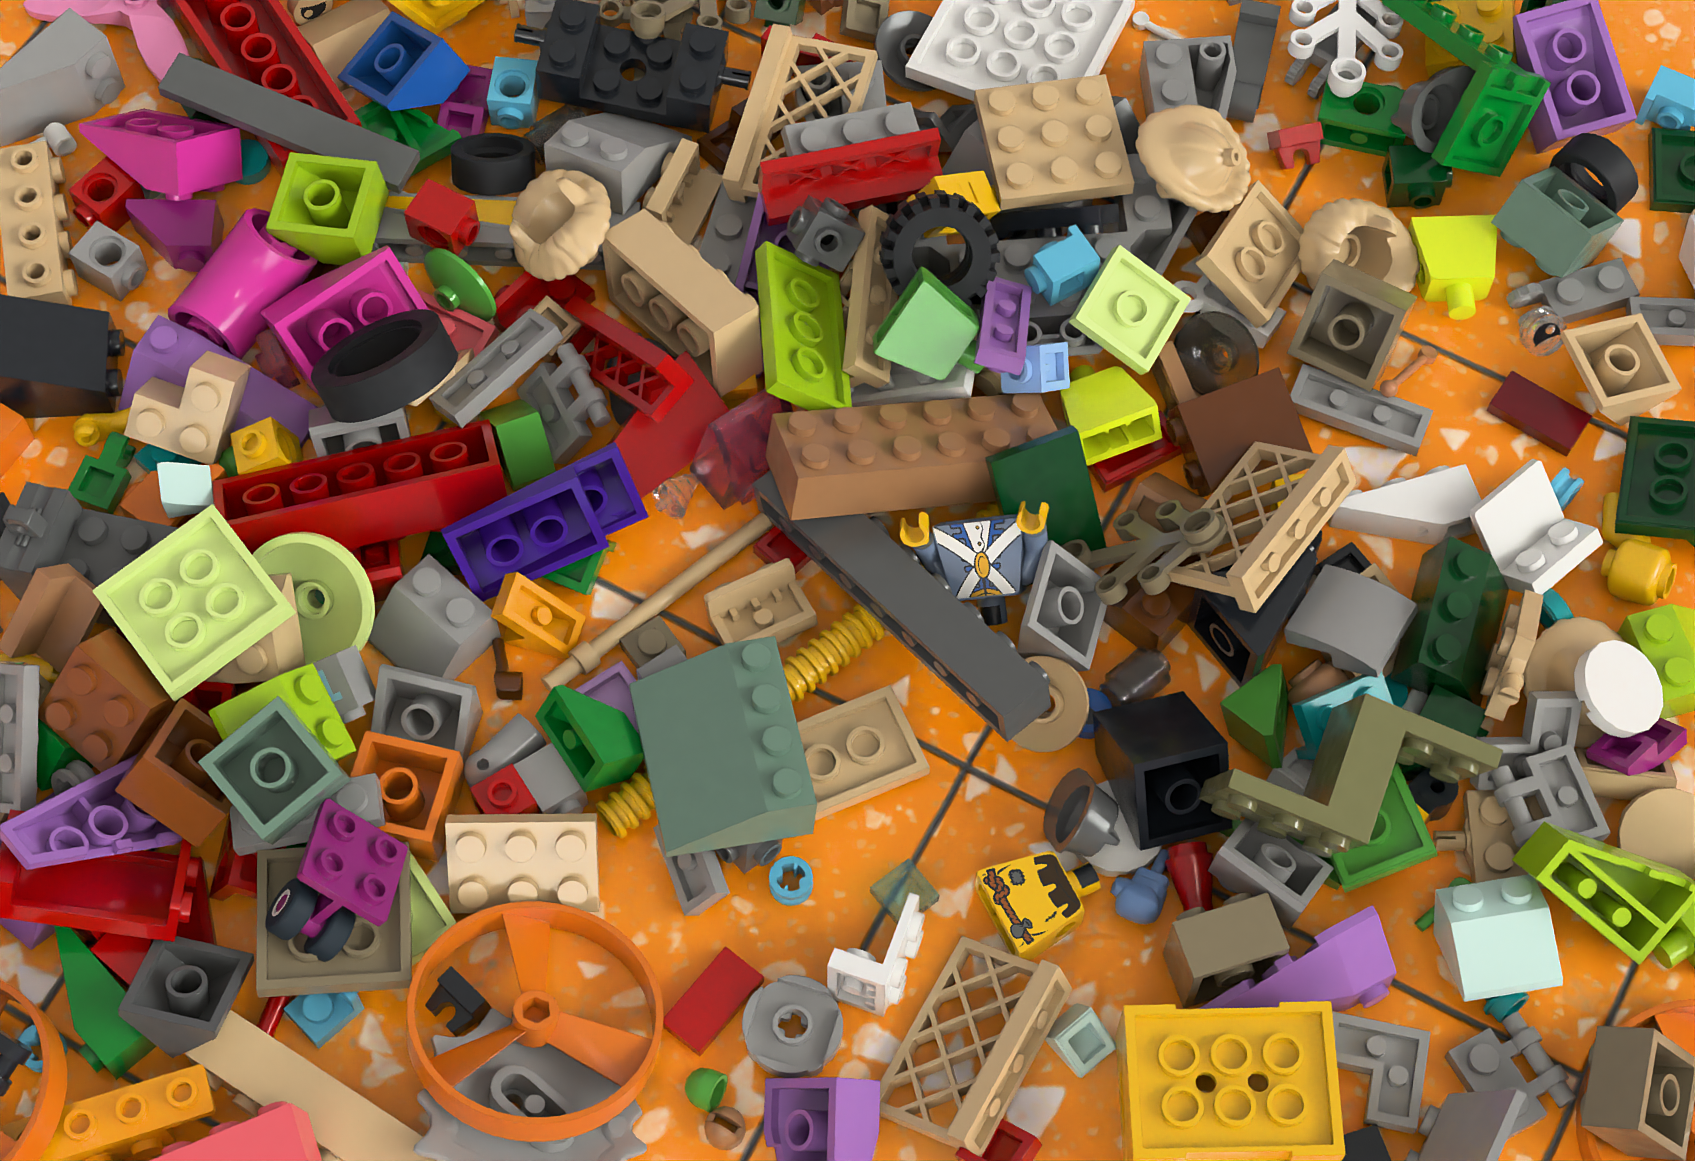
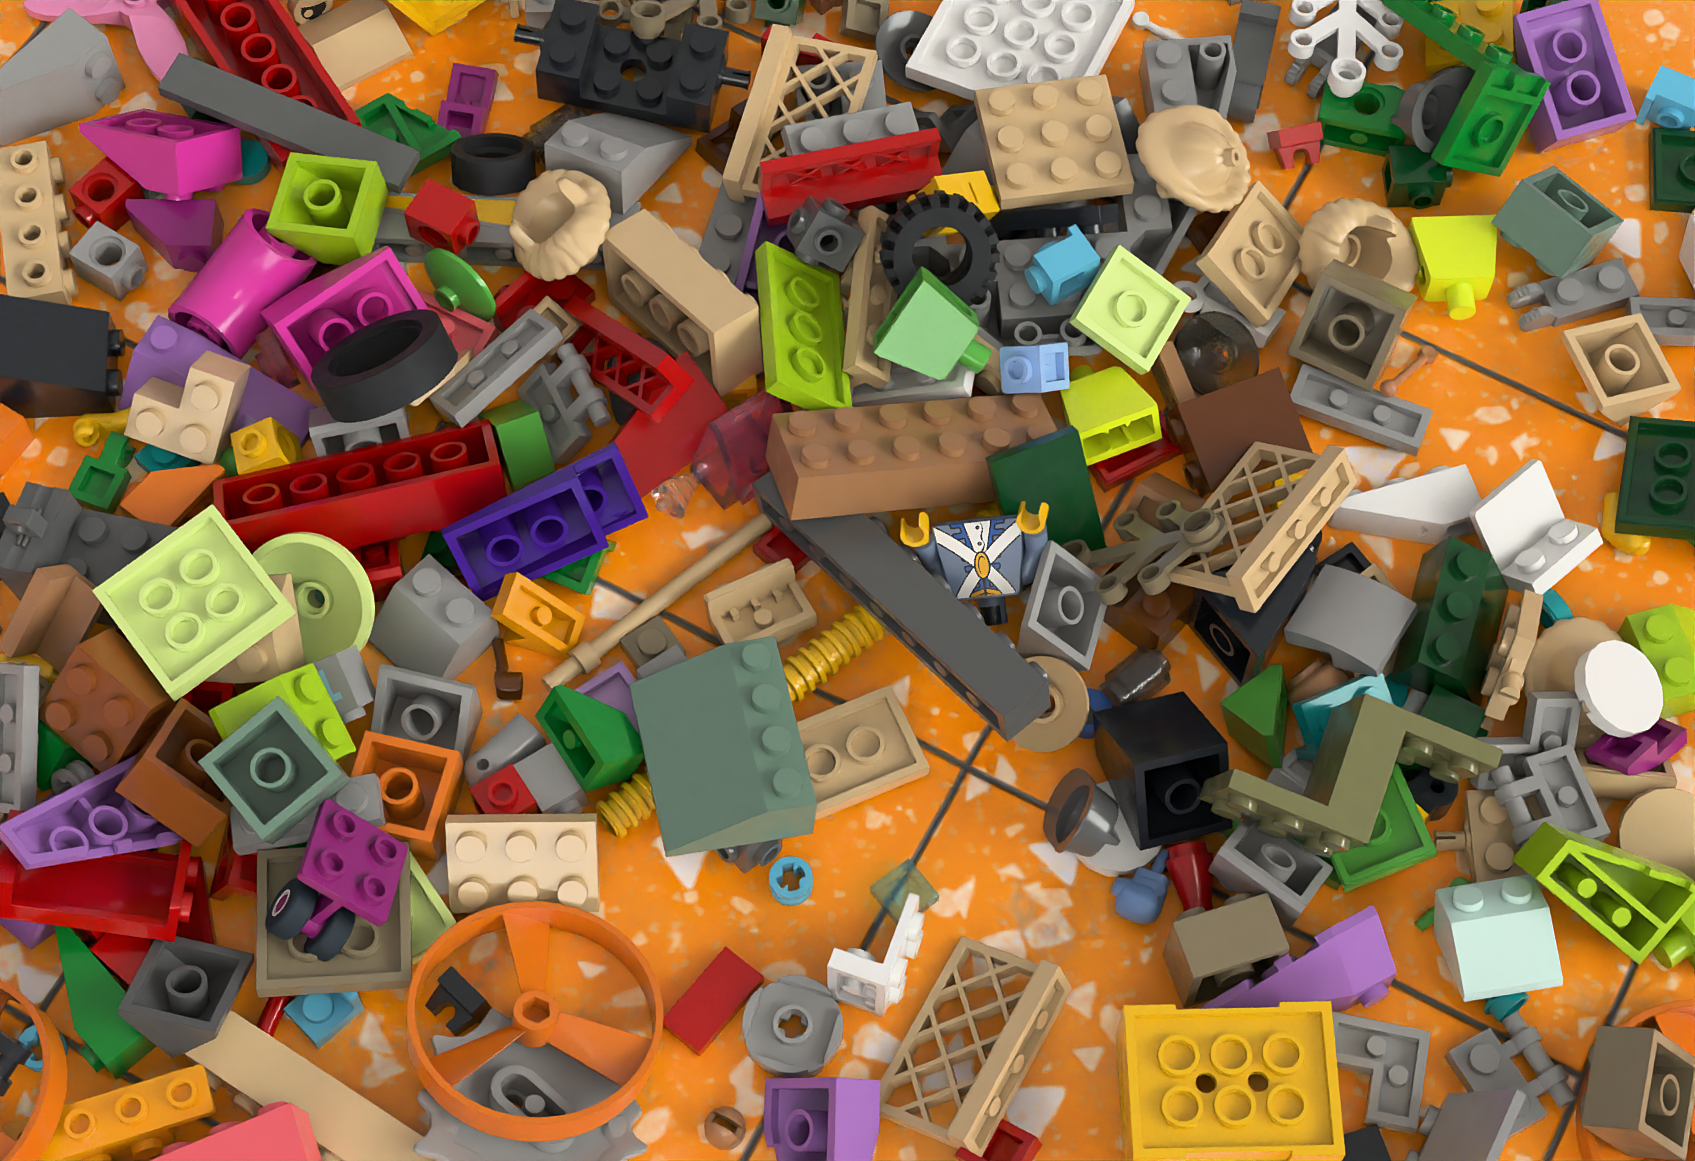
(58, 139): white hand -> none
(184, 488): light aqua slope -> none
(404, 66): blue slope -> none
(508, 79): medium azure brick -> none
(683, 192): tan bracket -> none
(695, 879): light grey plate -> none
(706, 1088): bright green hinge -> none
(1003, 326): medium lavender plate -> none
(1035, 901): yellow torso -> none
(1080, 1039): light aqua slope -> none
(1539, 413): dark red tile -> none
(1542, 332): clear tile -> none
(1565, 487): medium azure bush -> none
(1605, 162): black tyre -> none
(1639, 572): yellow head -> none

